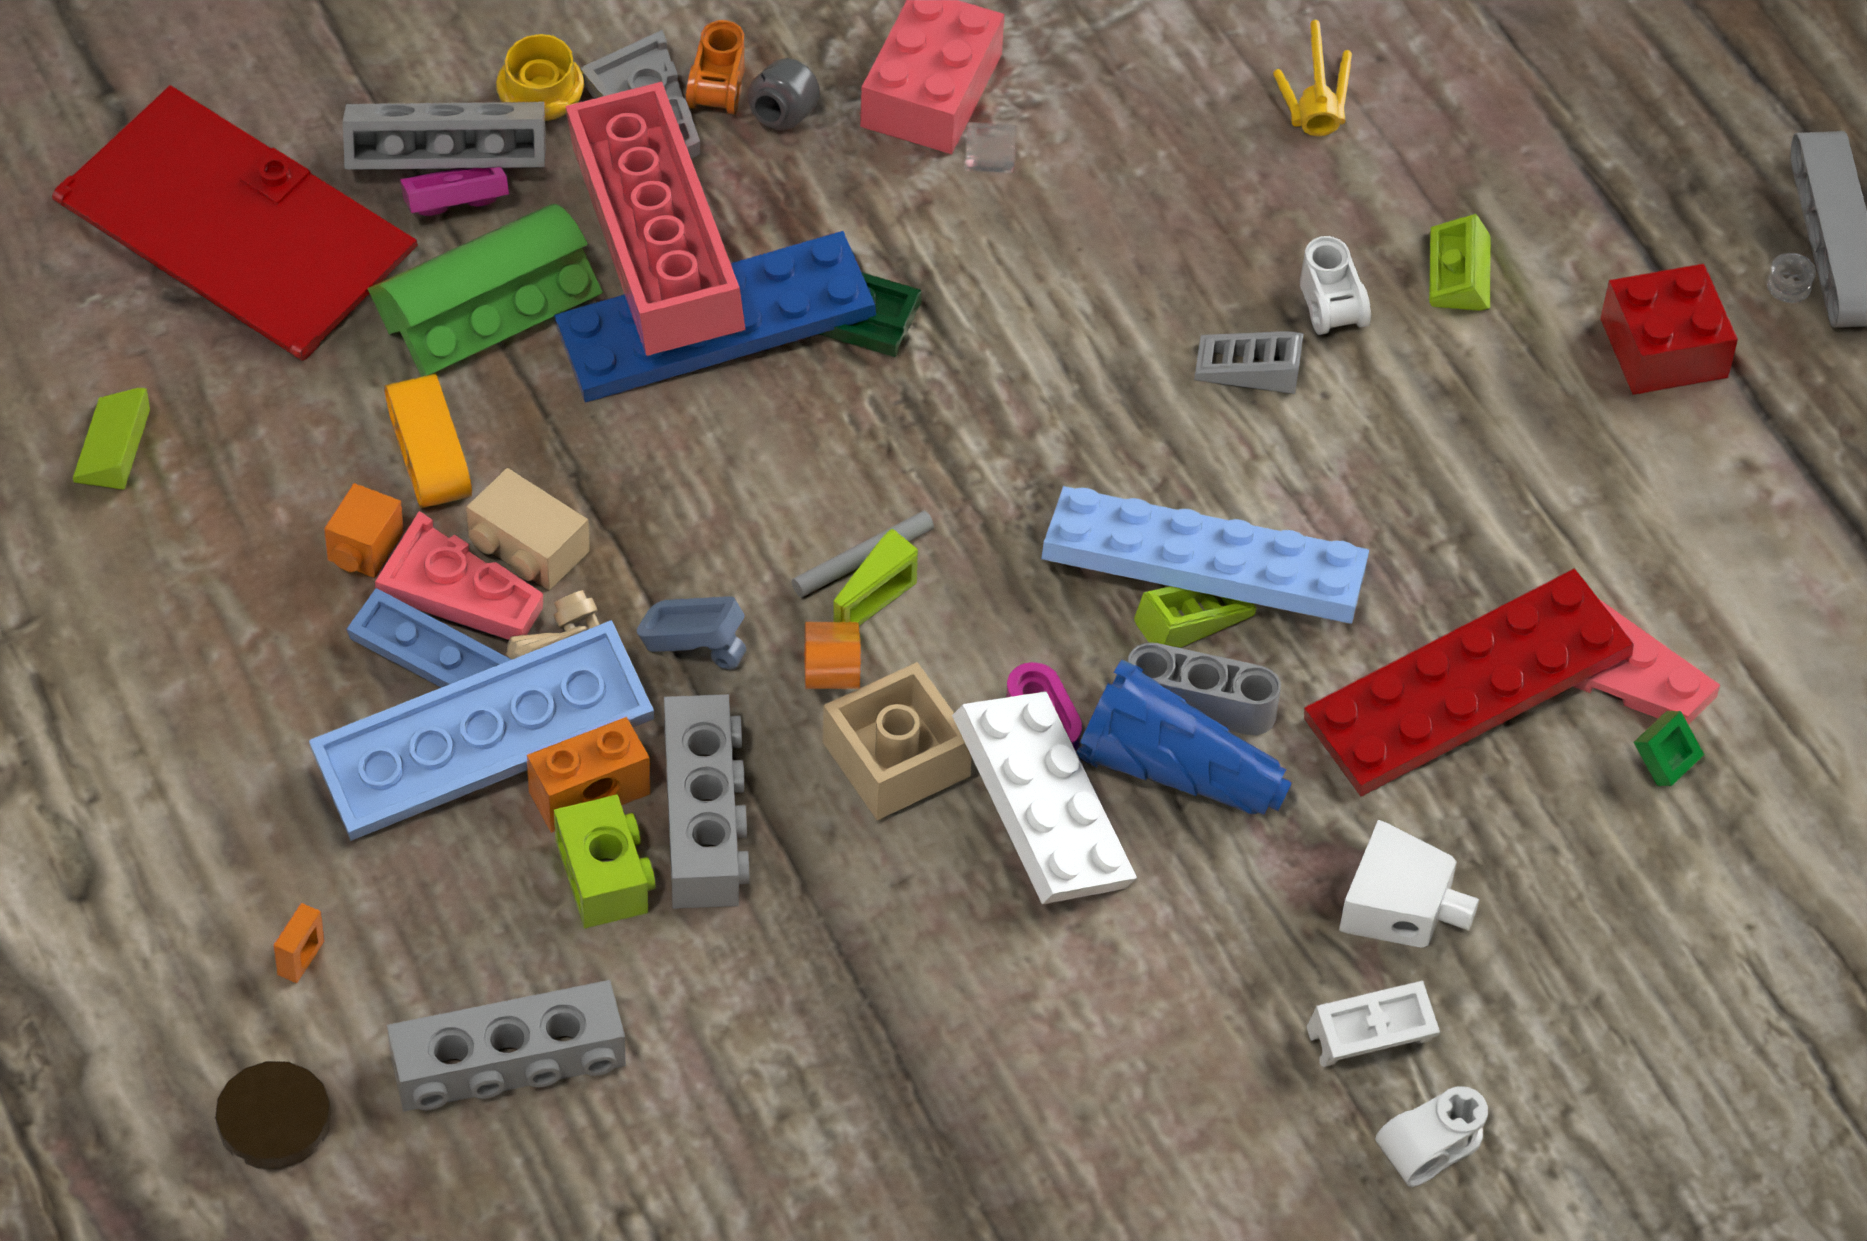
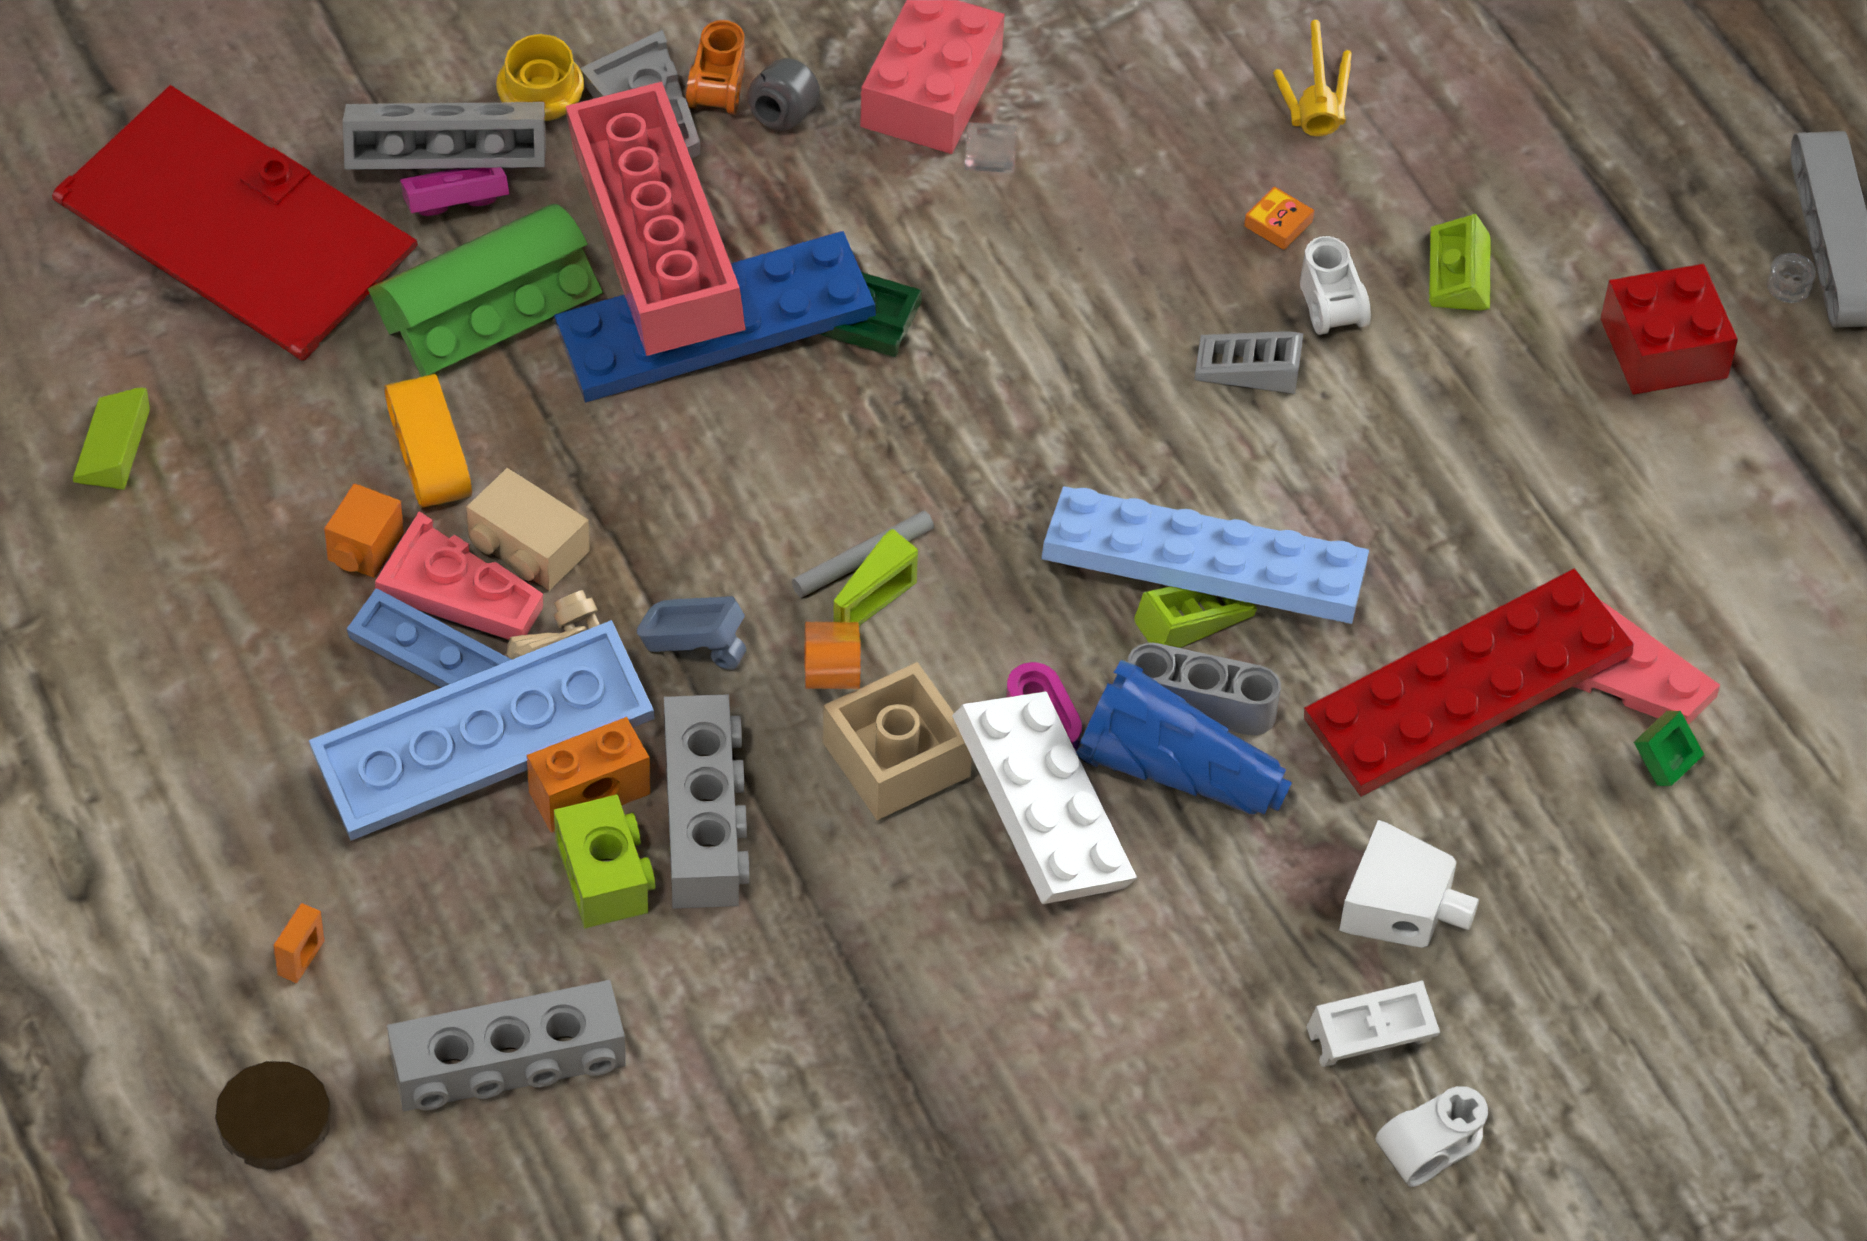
(1279, 218): none -> orange tile

